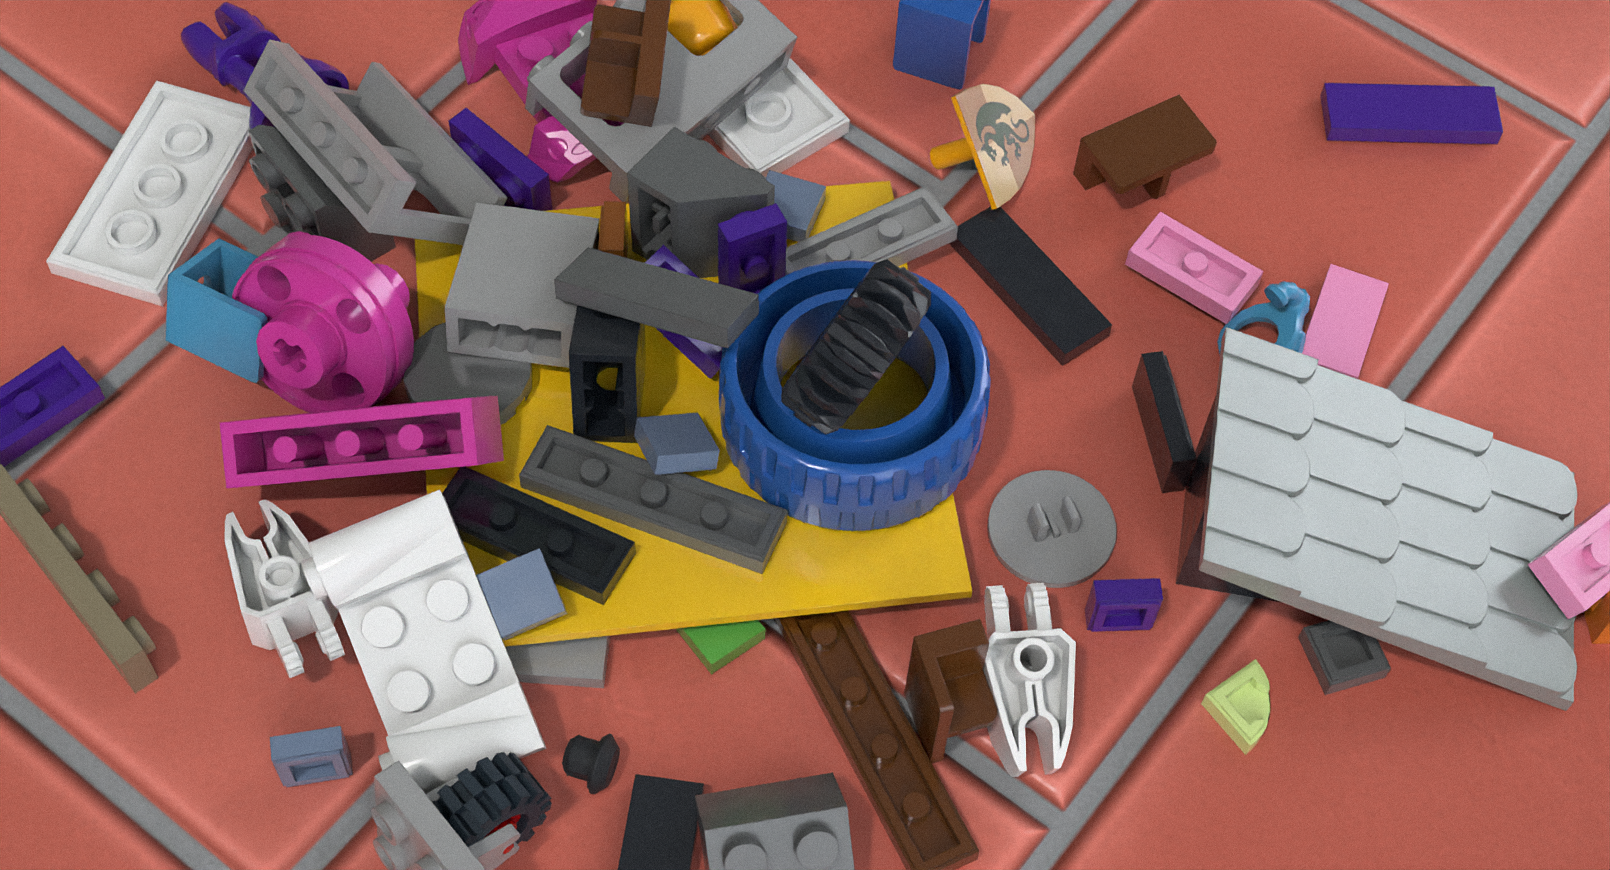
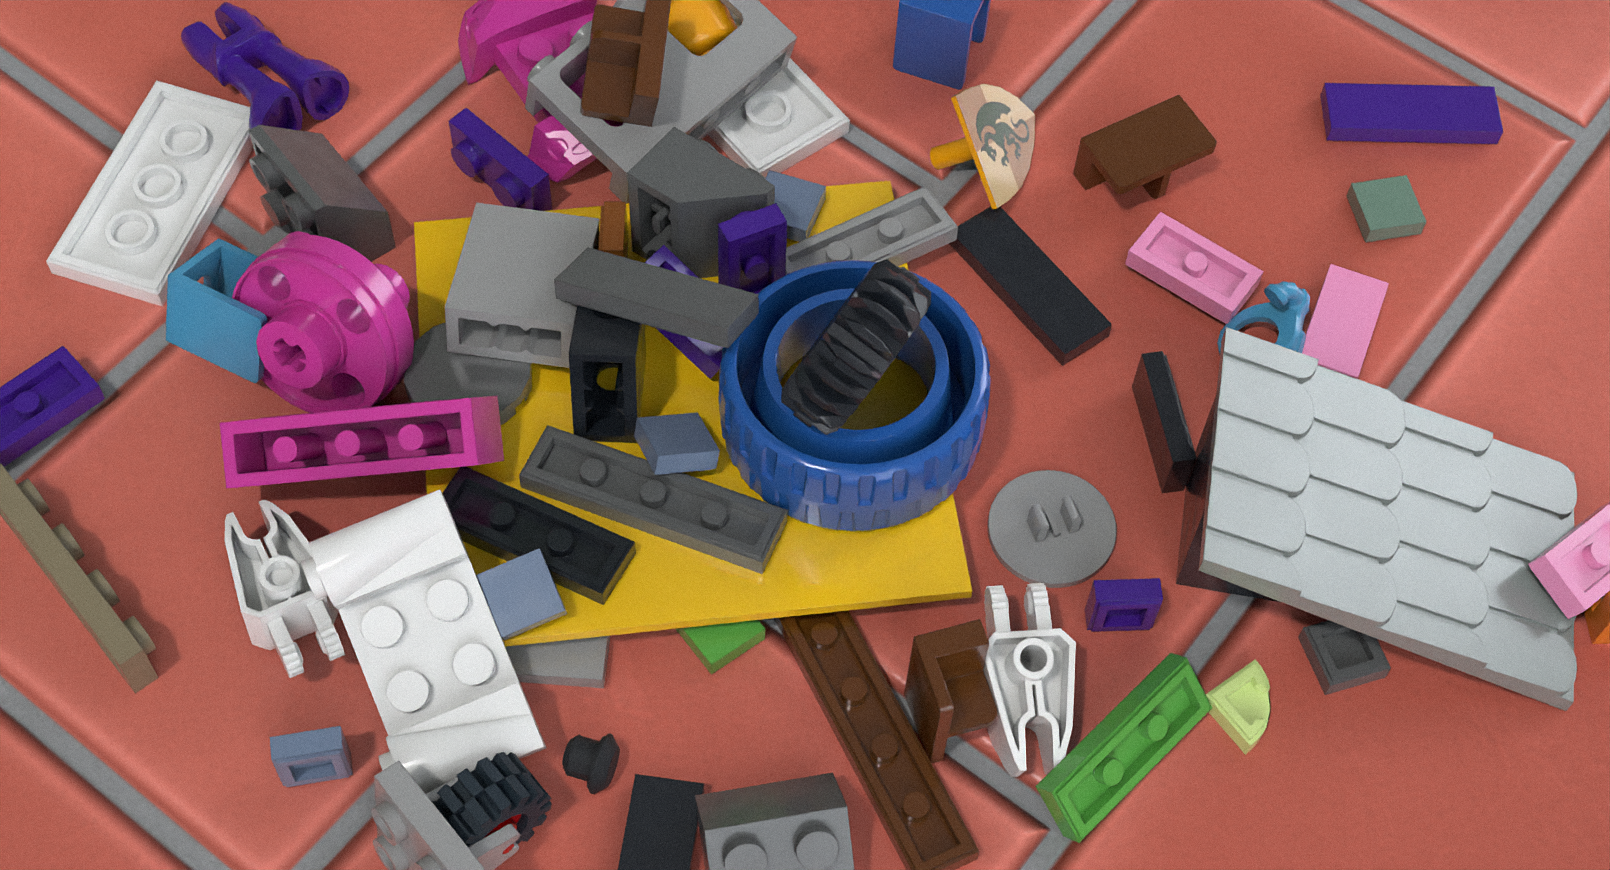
(372, 147): light grey window -> none
(1124, 747): none -> bright green tile
(1386, 208): none -> sand green tile

